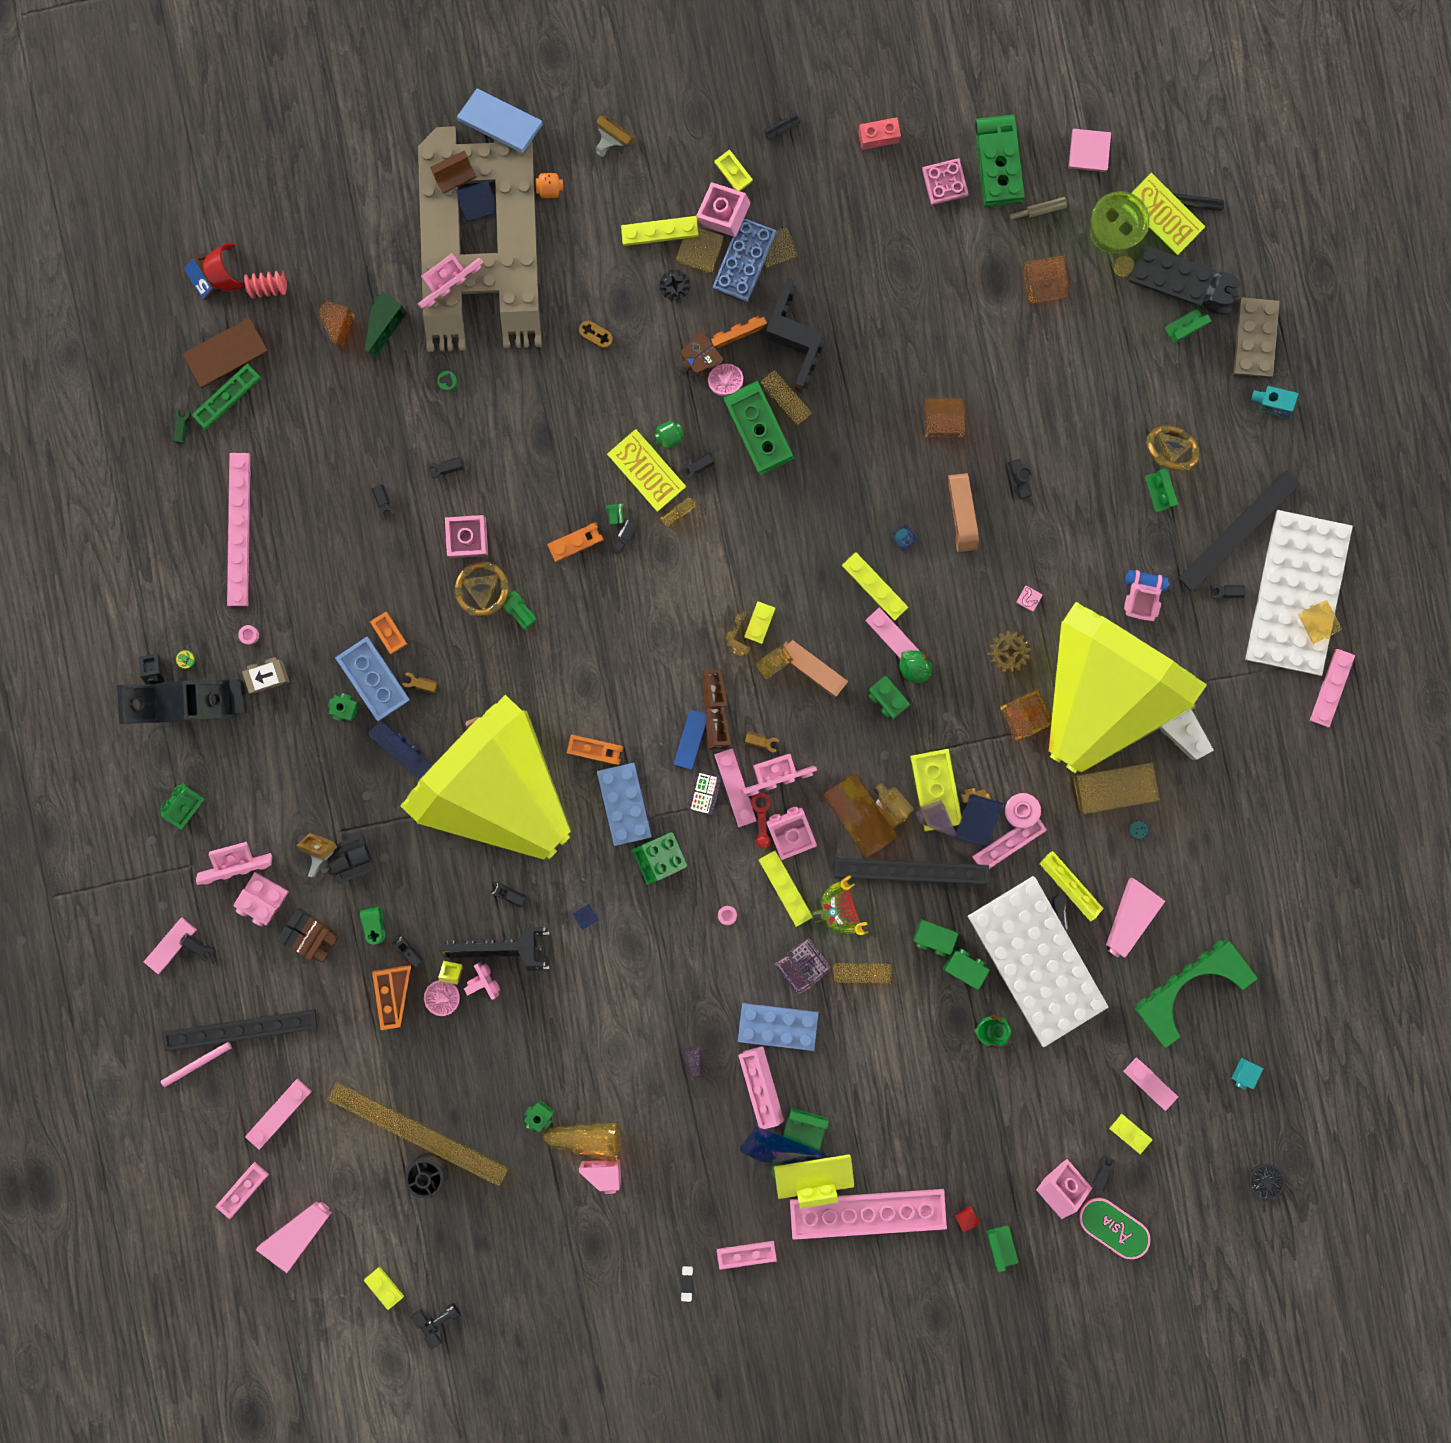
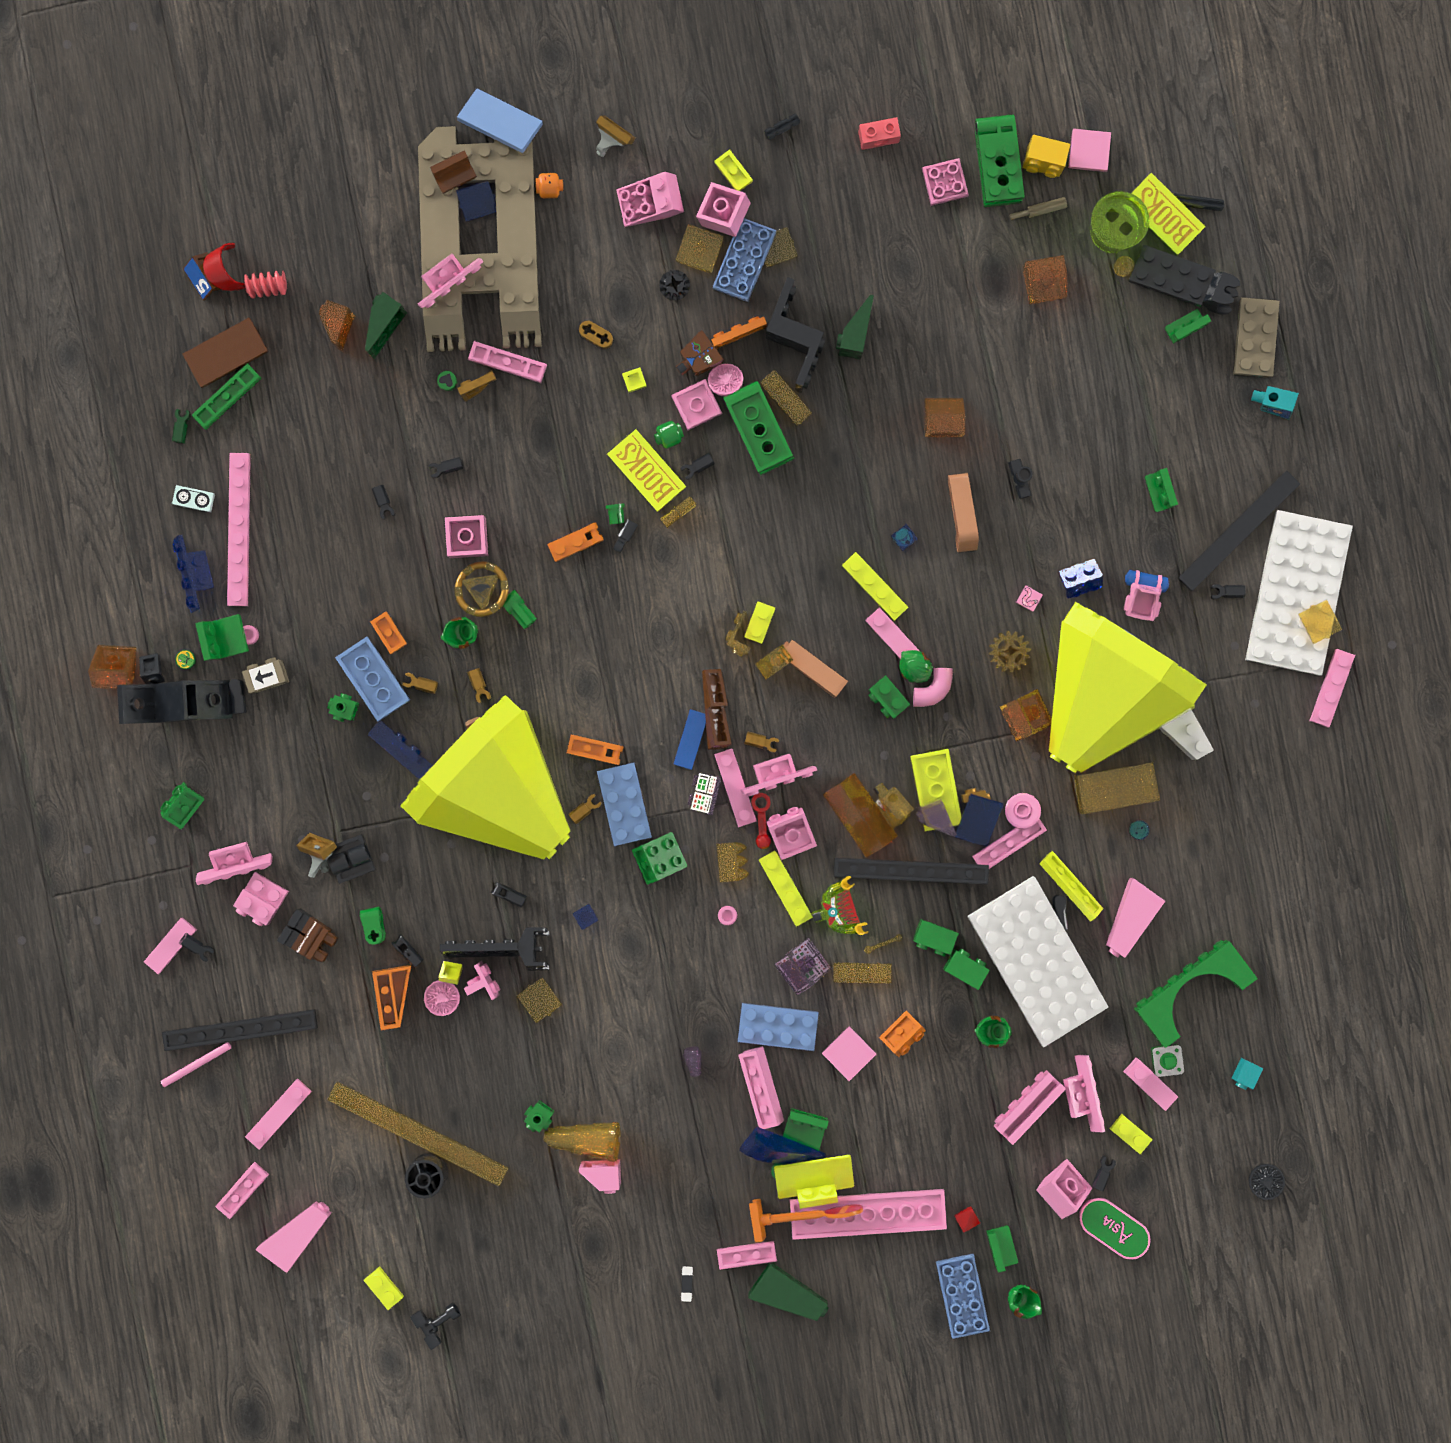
(112, 666): none -> clear orange slope
(193, 498): none -> tile
(194, 572): none -> clear blue bracket
(222, 637): none -> green bracket
(460, 632): none -> green hair
(472, 388): none -> pearl gold plate
(478, 684): none -> pearl gold bar
(507, 362): none -> bright pink plate
(539, 1000): none -> clear yellow piece
(583, 810): none -> pearl gold bar
(634, 380): none -> neon yellow plate
(650, 199): none -> bright pink slope
(660, 231): neon yellow plate -> none
(696, 404): none -> bright pink tile
(730, 861): none -> clear yellow plate
(760, 1220): none -> orange piece
(786, 1293): none -> dark green slope
(849, 1053): none -> bright pink tile
(854, 334): none -> dark green slope
(868, 949): none -> clear yellow hinge
(903, 1034): none -> orange bracket
(936, 691): none -> bright pink cylinder
(962, 1296): none -> medium blue tile
(1024, 1302): none -> green hair
(1029, 1106): none -> bright pink brick
(1046, 156): none -> yellow brick
(1081, 578): none -> clear blue bracket
(1083, 1095): none -> bright pink bracket
(1167, 1060): none -> piece
(1172, 447): piece -> none

